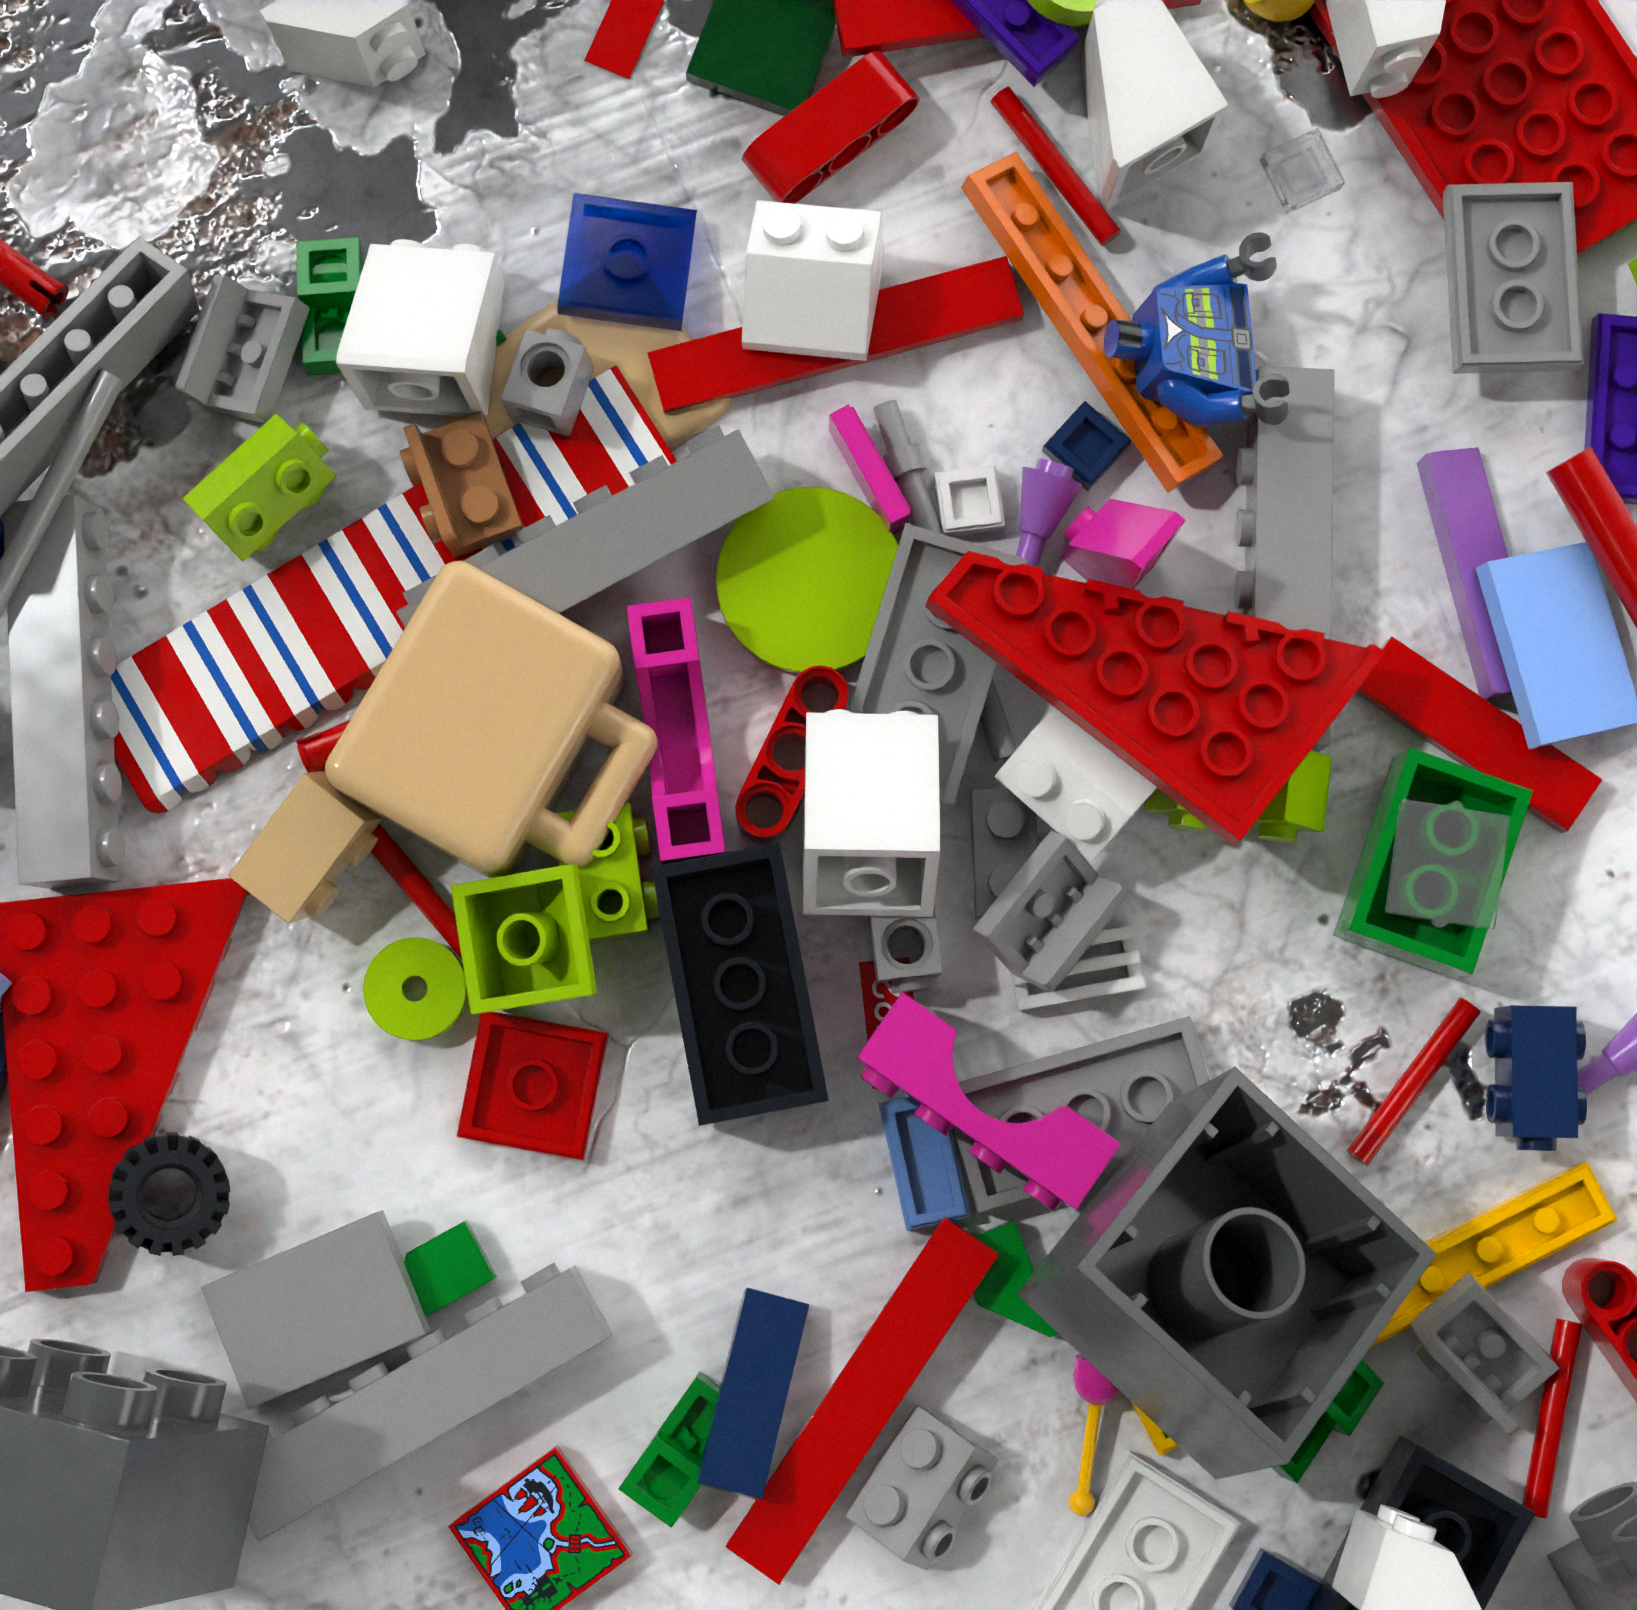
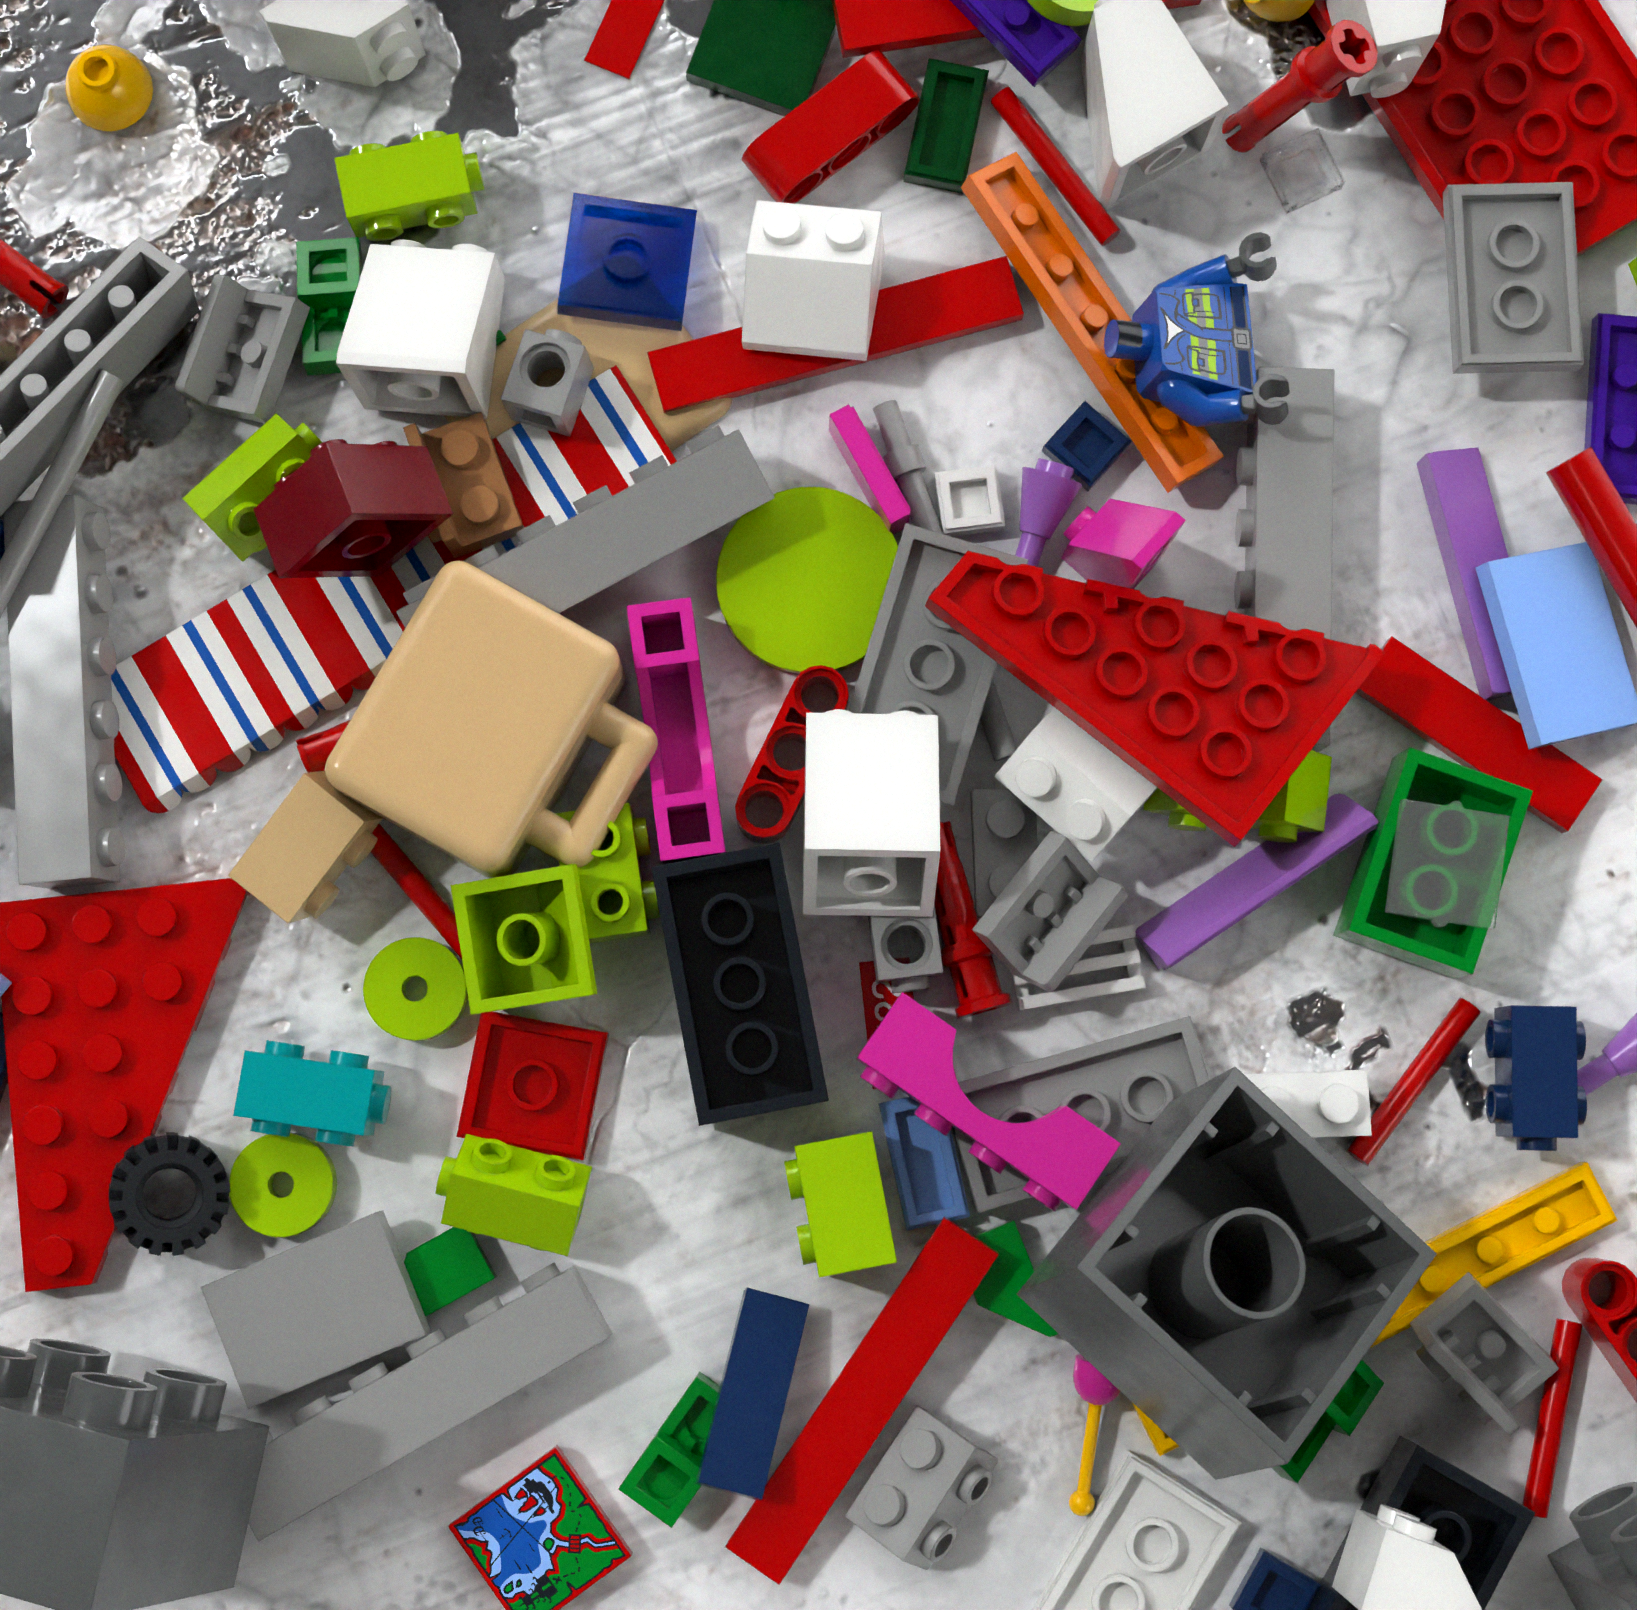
(108, 87): none -> yellow brick
(253, 1184): none -> lime piece
(333, 1096): none -> teal brick
(352, 510): none -> dark red brick
(408, 185): none -> lime brick
(513, 1194): none -> lime brick
(842, 1203): none -> lime brick
(945, 125): none -> dark green tile
(964, 951): none -> red pin
(1250, 884): none -> medium lavender slope
(1313, 78): none -> red pin
(1321, 1100): none -> white brick

